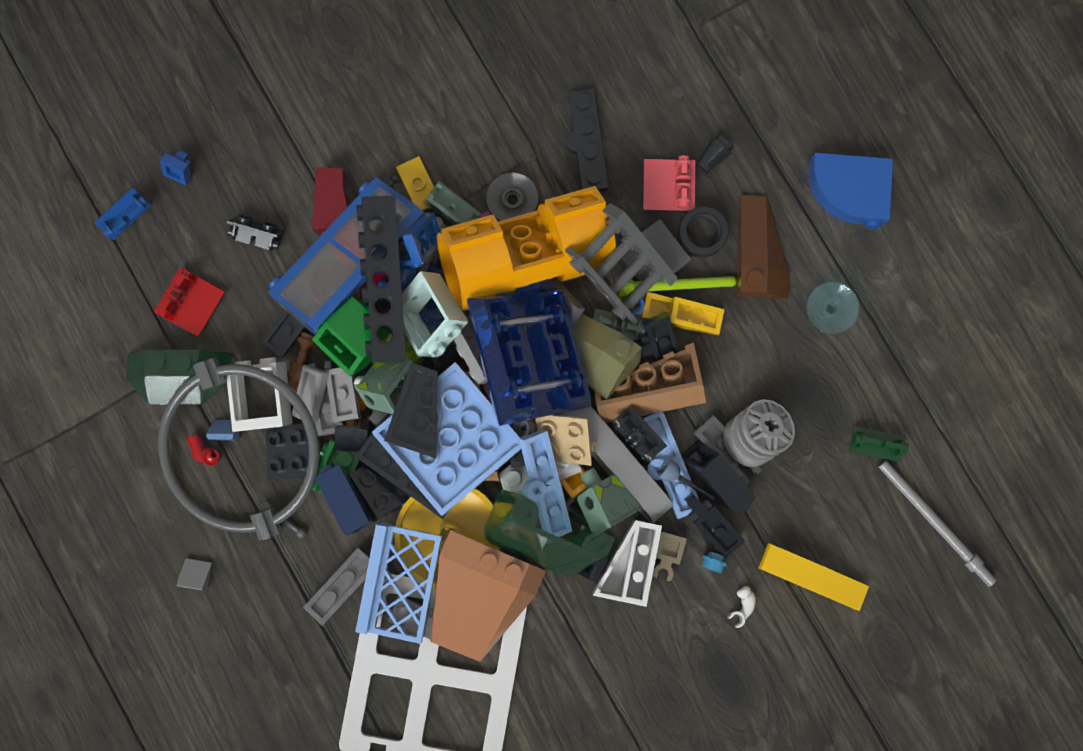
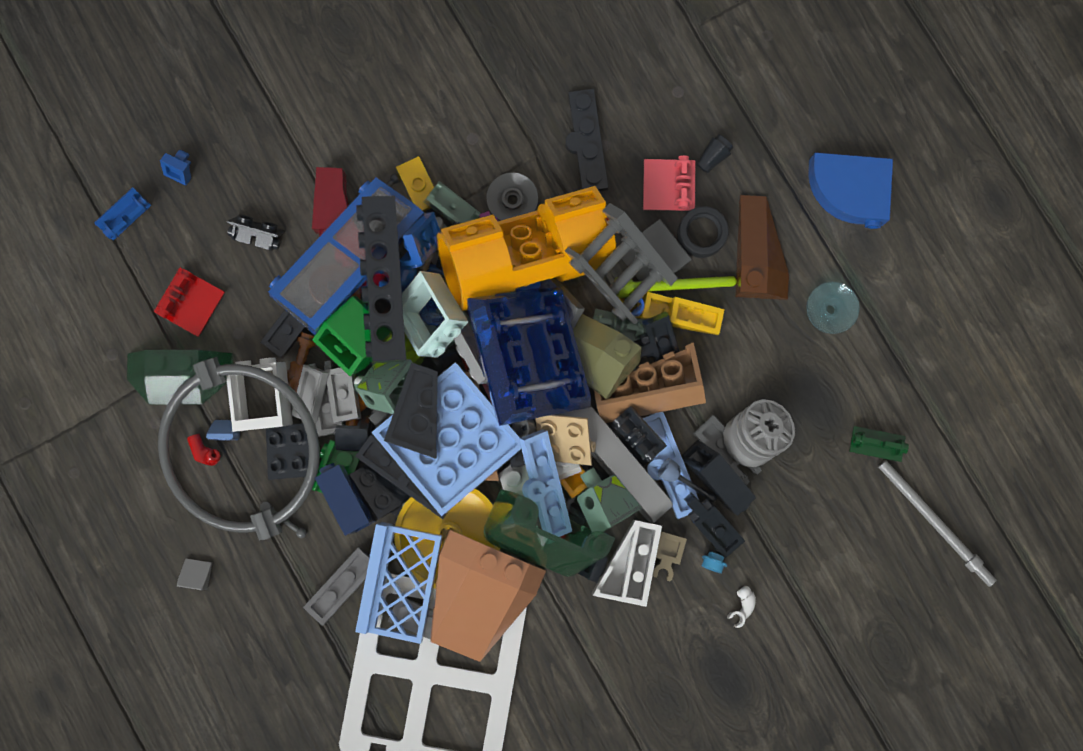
(813, 577): yellow slope -> none

